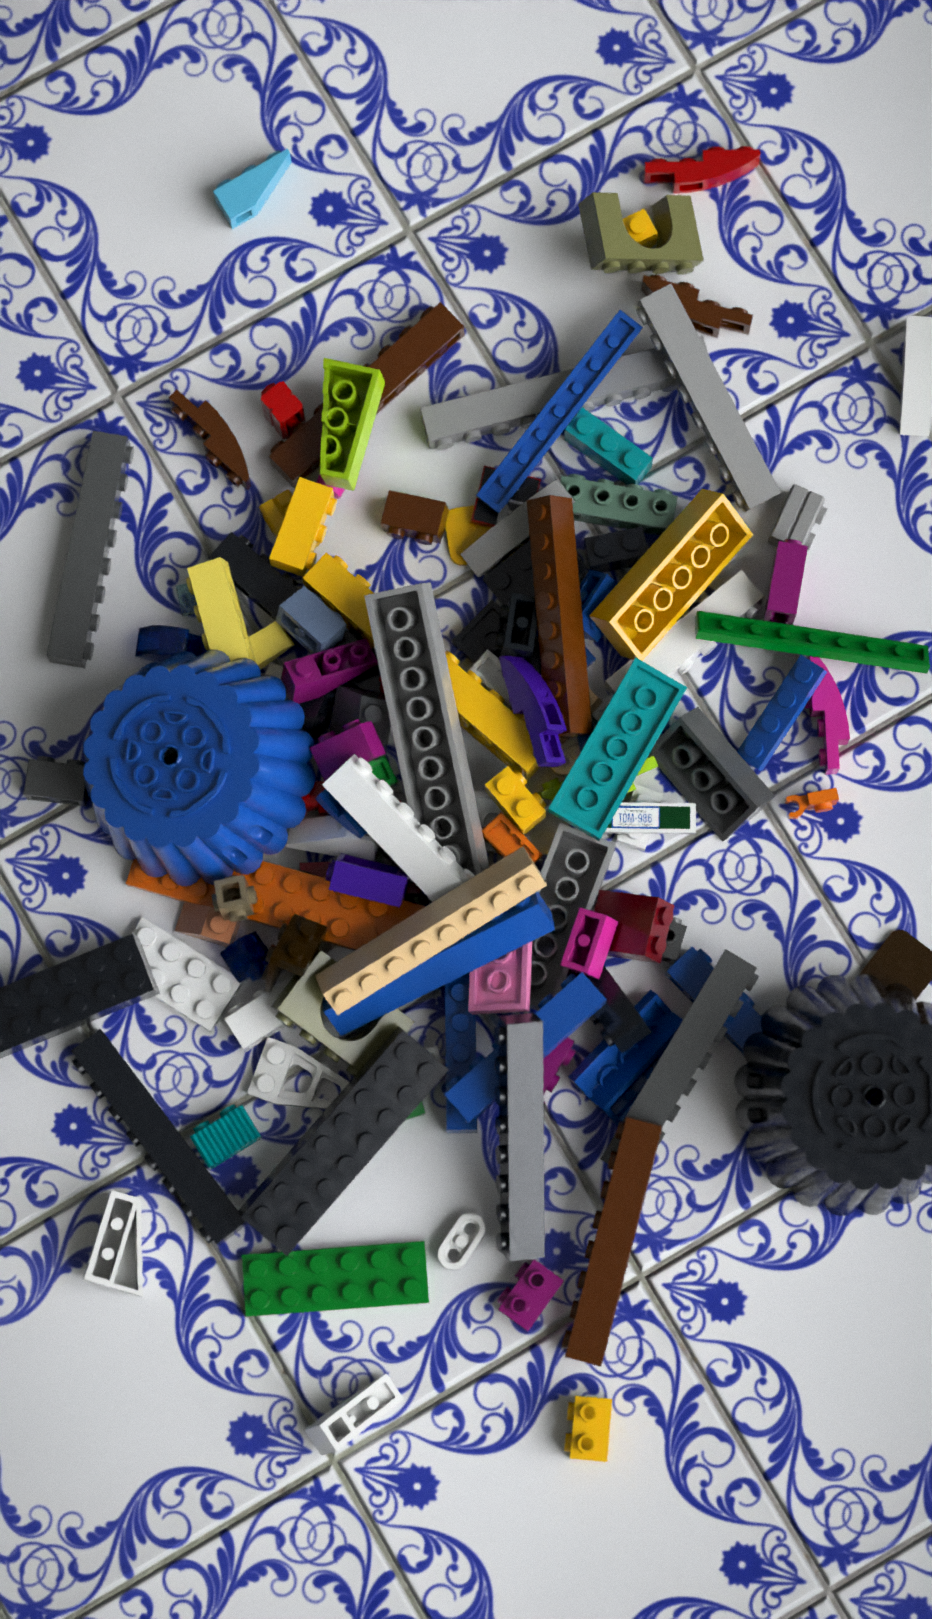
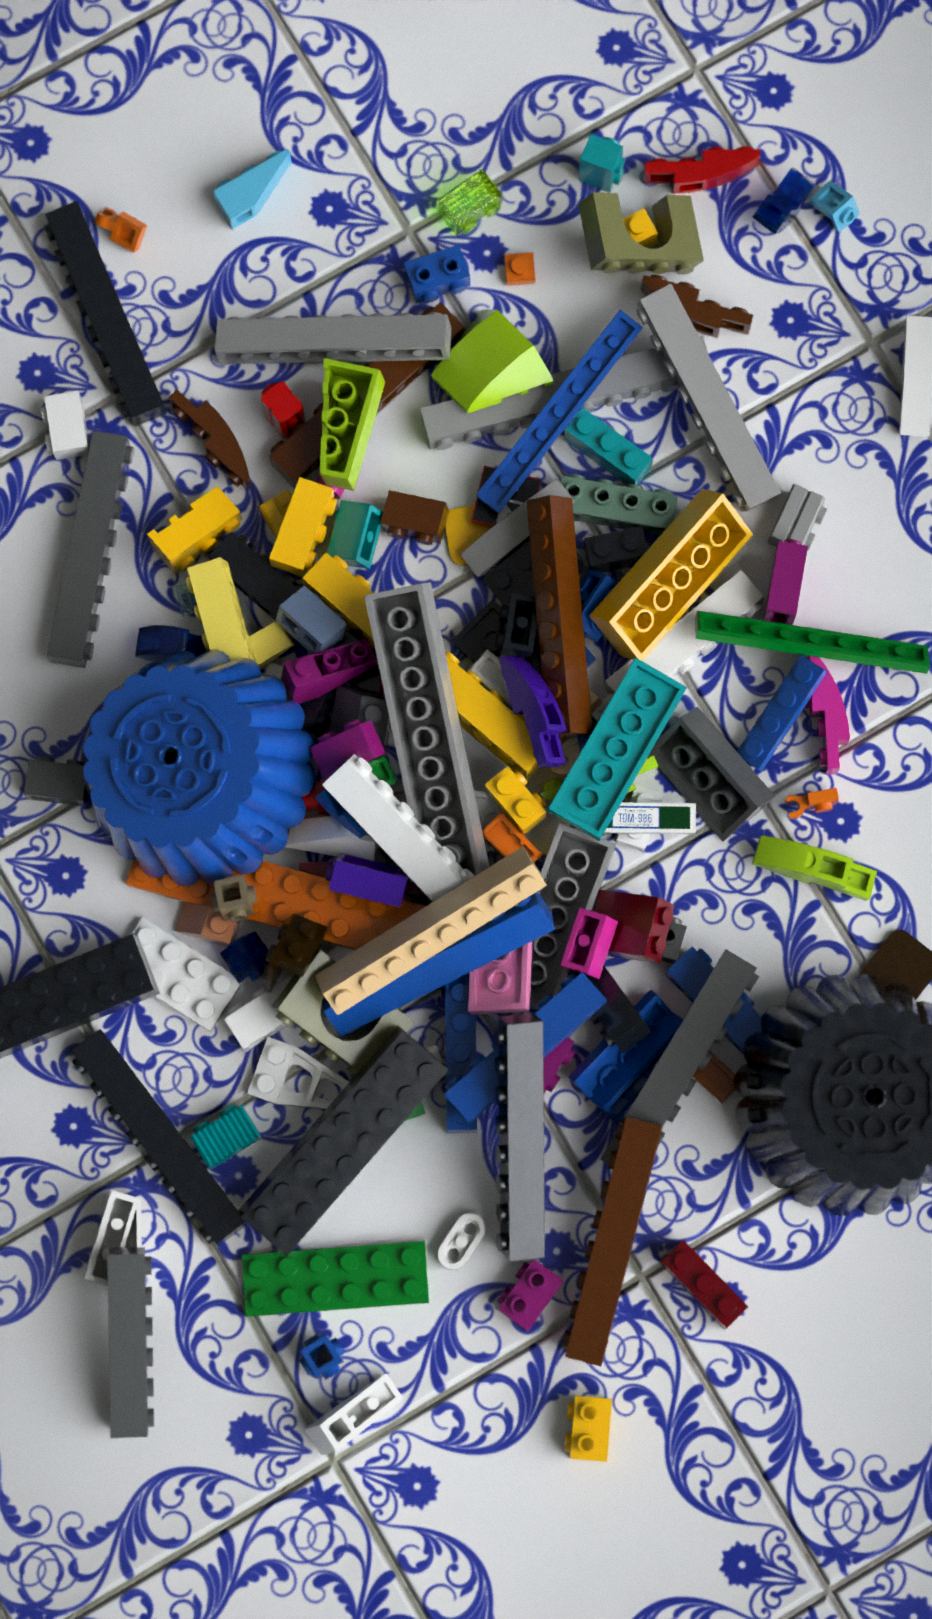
(66, 425): none -> white brick
(105, 313): none -> black brick
(124, 228): none -> orange plate
(128, 1342): none -> dark grey brick
(195, 530): none -> yellow wedge
(313, 1347): none -> blue brick
(336, 338): none -> light grey brick
(355, 533): none -> teal brick
(437, 274): none -> blue brick
(469, 203): none -> clear neon green brick
(490, 364): none -> lime wedge
(519, 269): none -> orange plate
(601, 163): none -> teal brick
(704, 1285): none -> dark red brick
(716, 1078): none -> dark orange tile
(785, 203): none -> clear blue brick
(814, 865): none -> lime slope
(836, 205): none -> medium azure bracket

